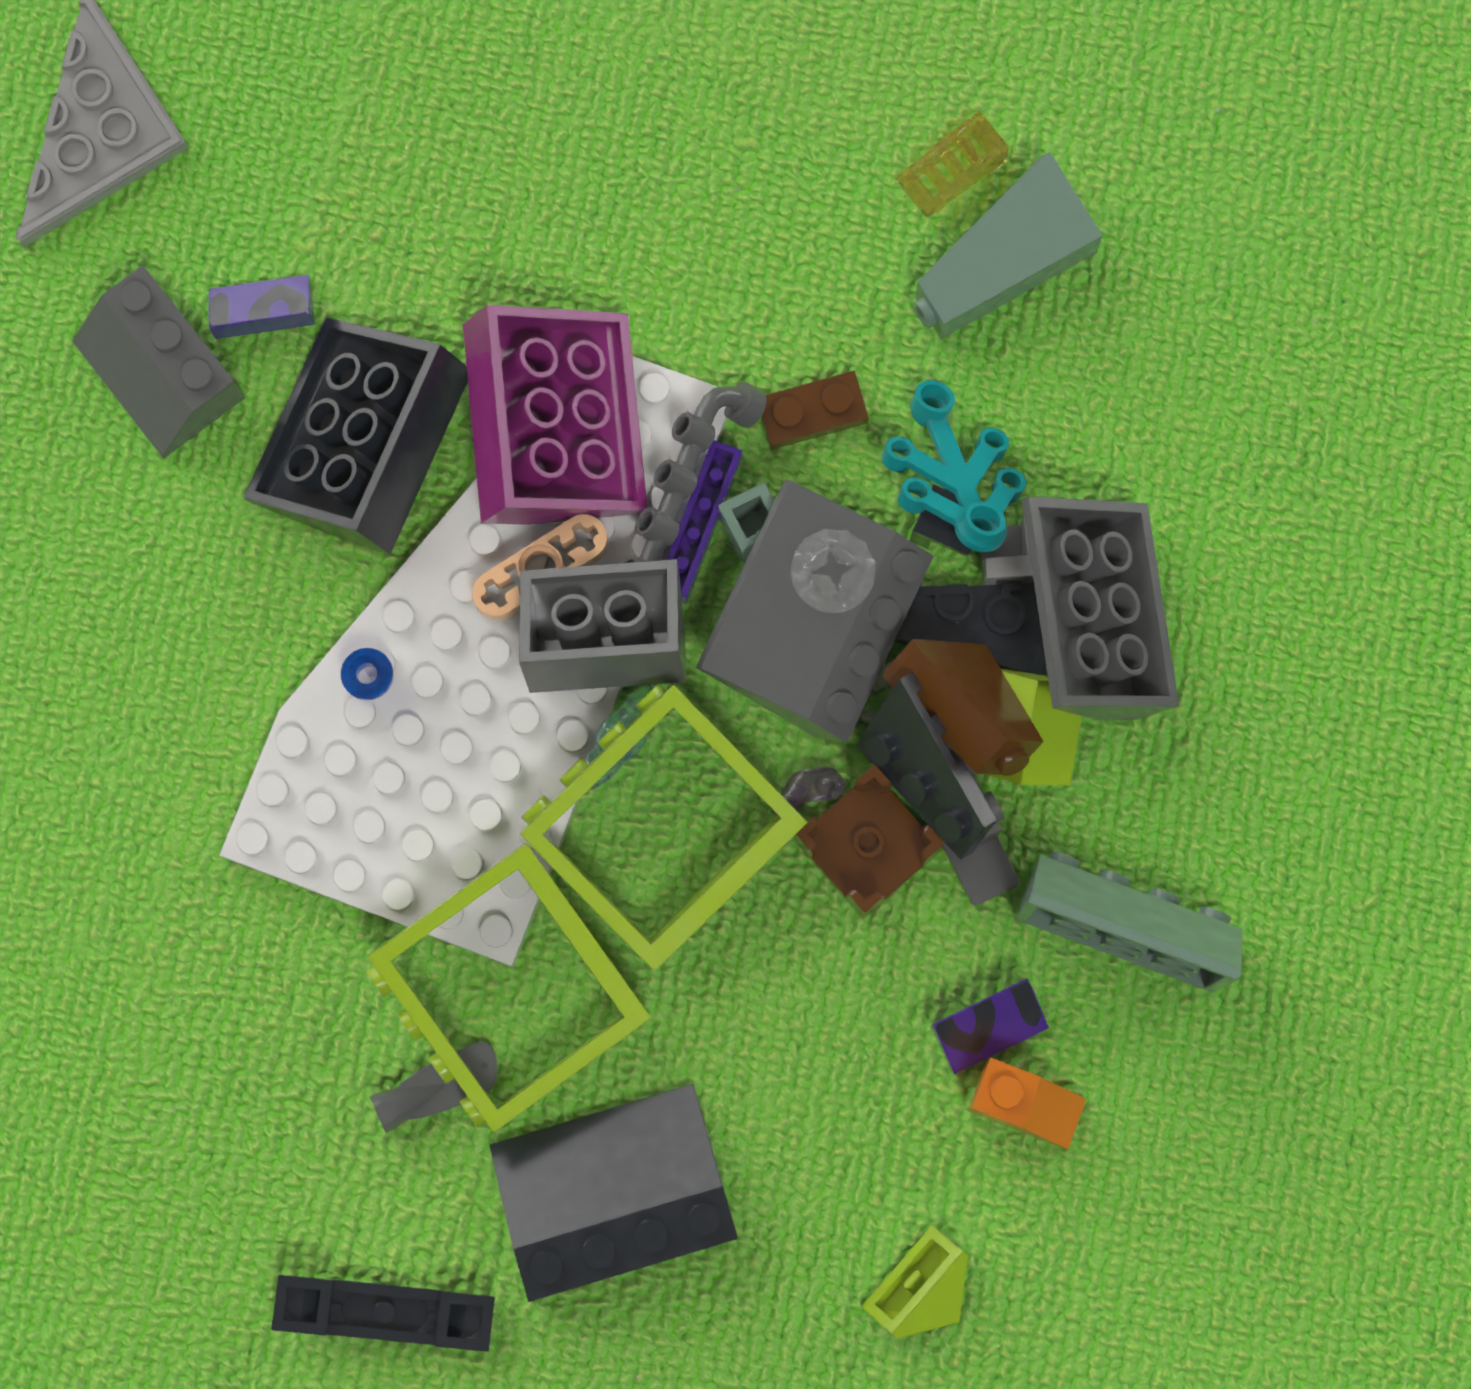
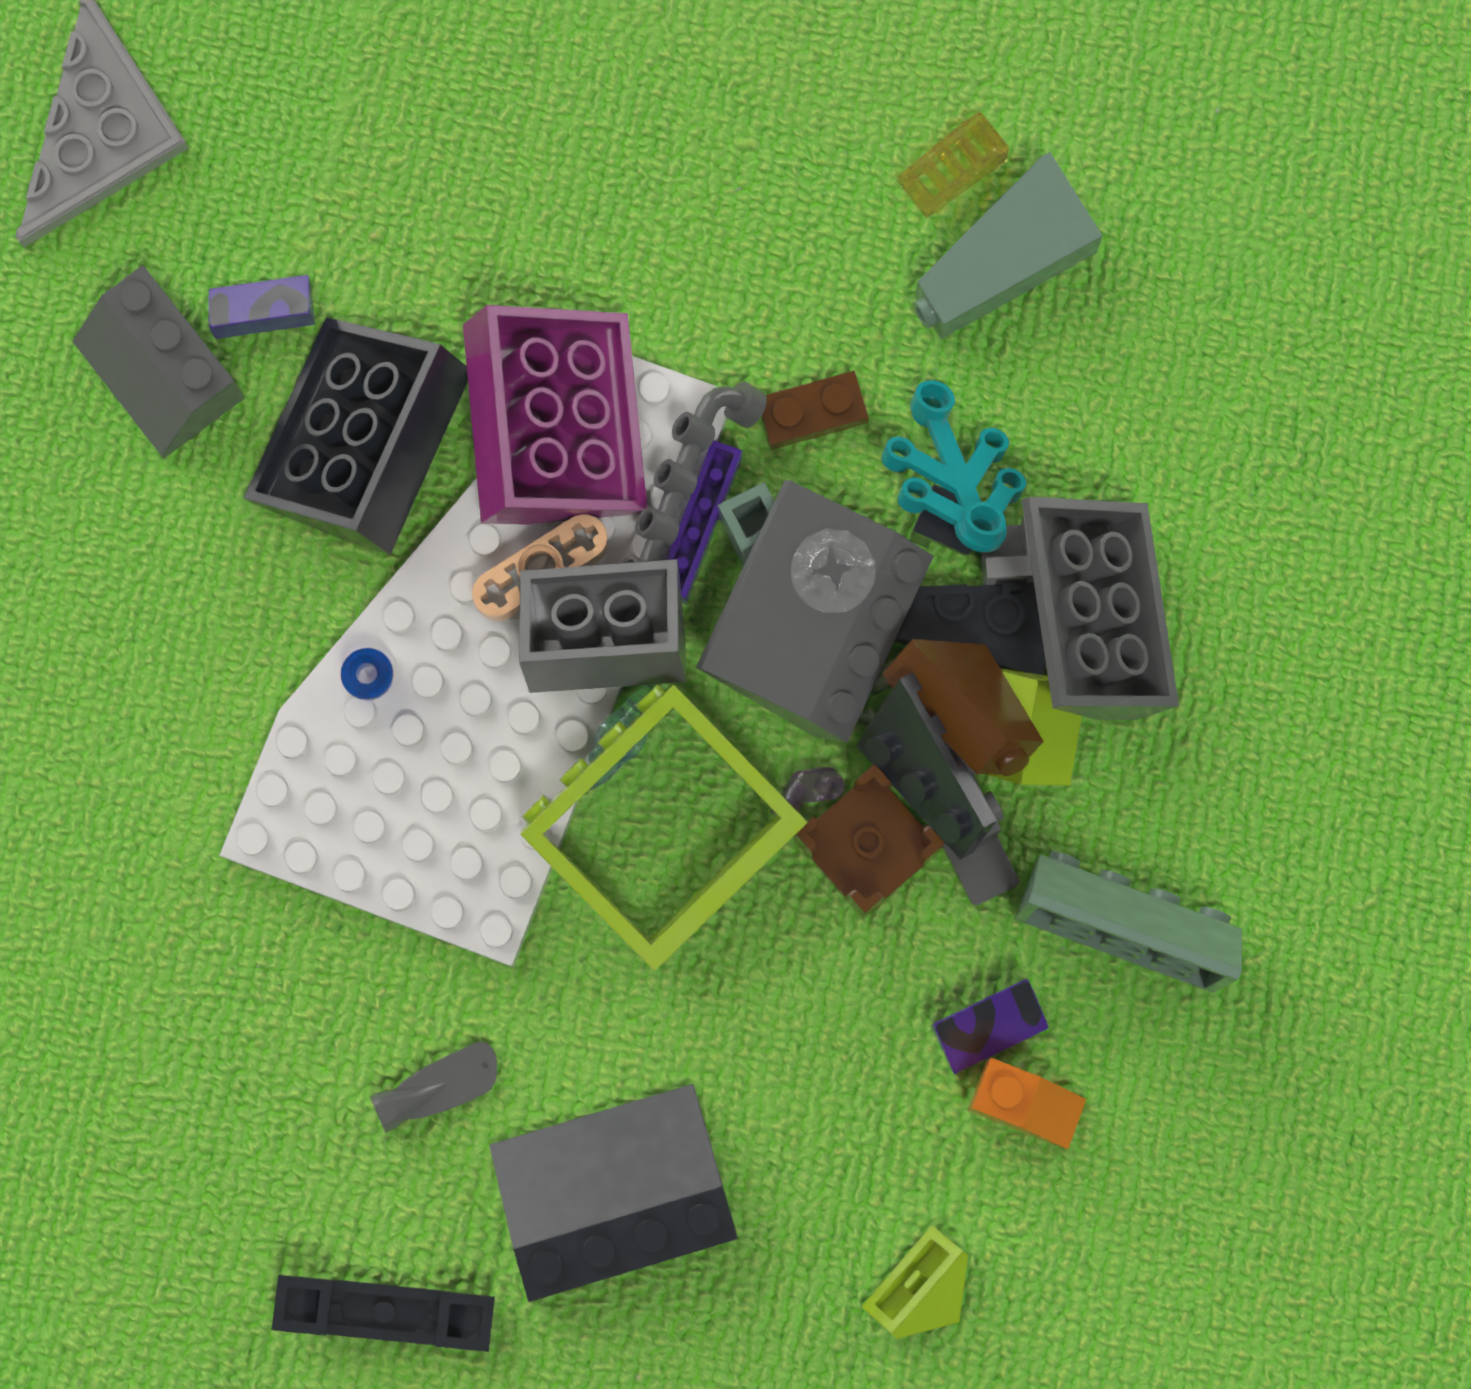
(446, 1059): lime window -> none

